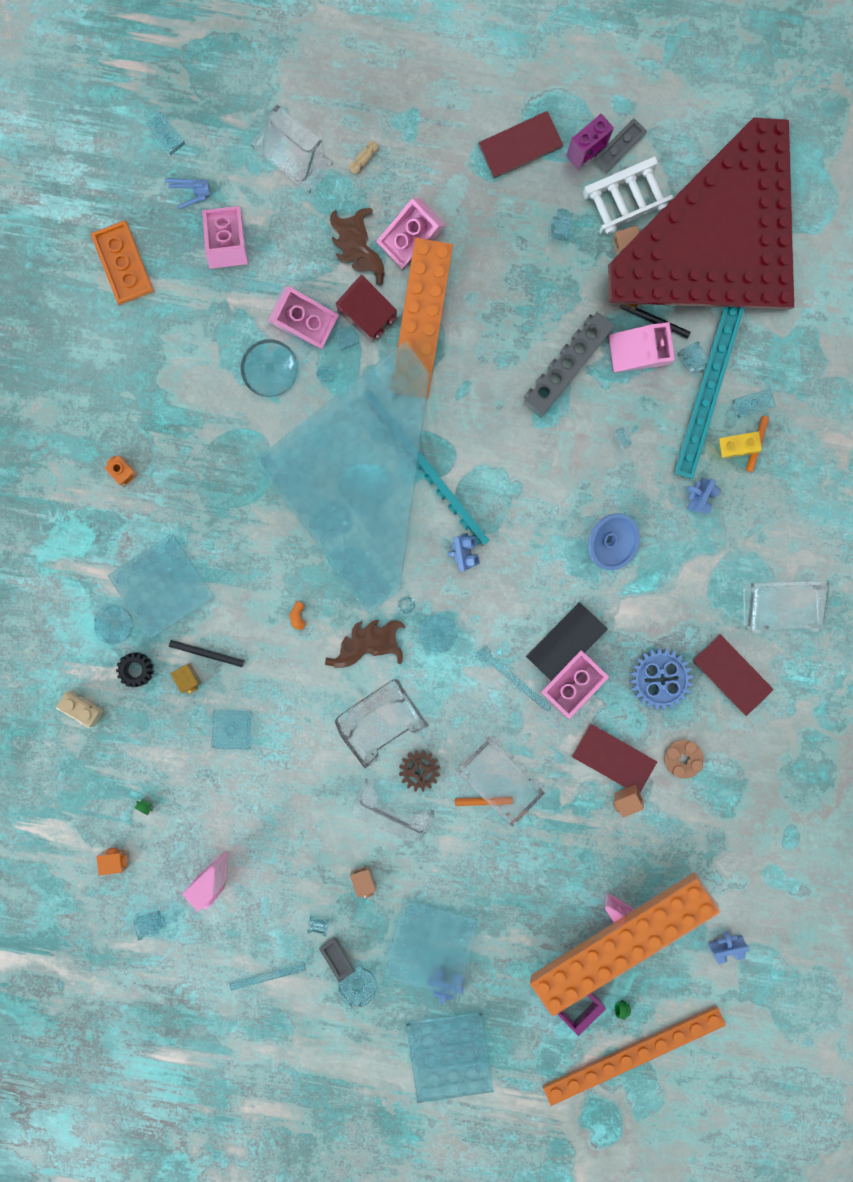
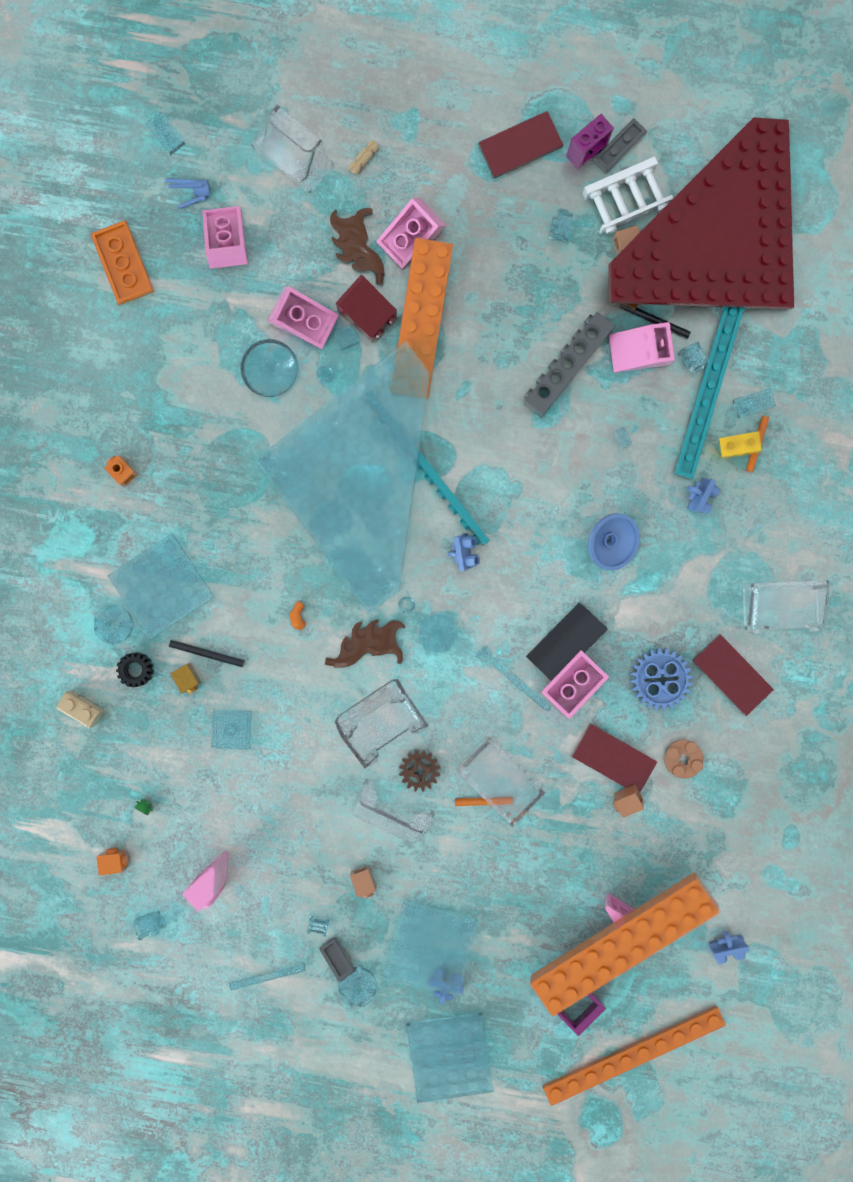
(622, 1010): green plate -> none

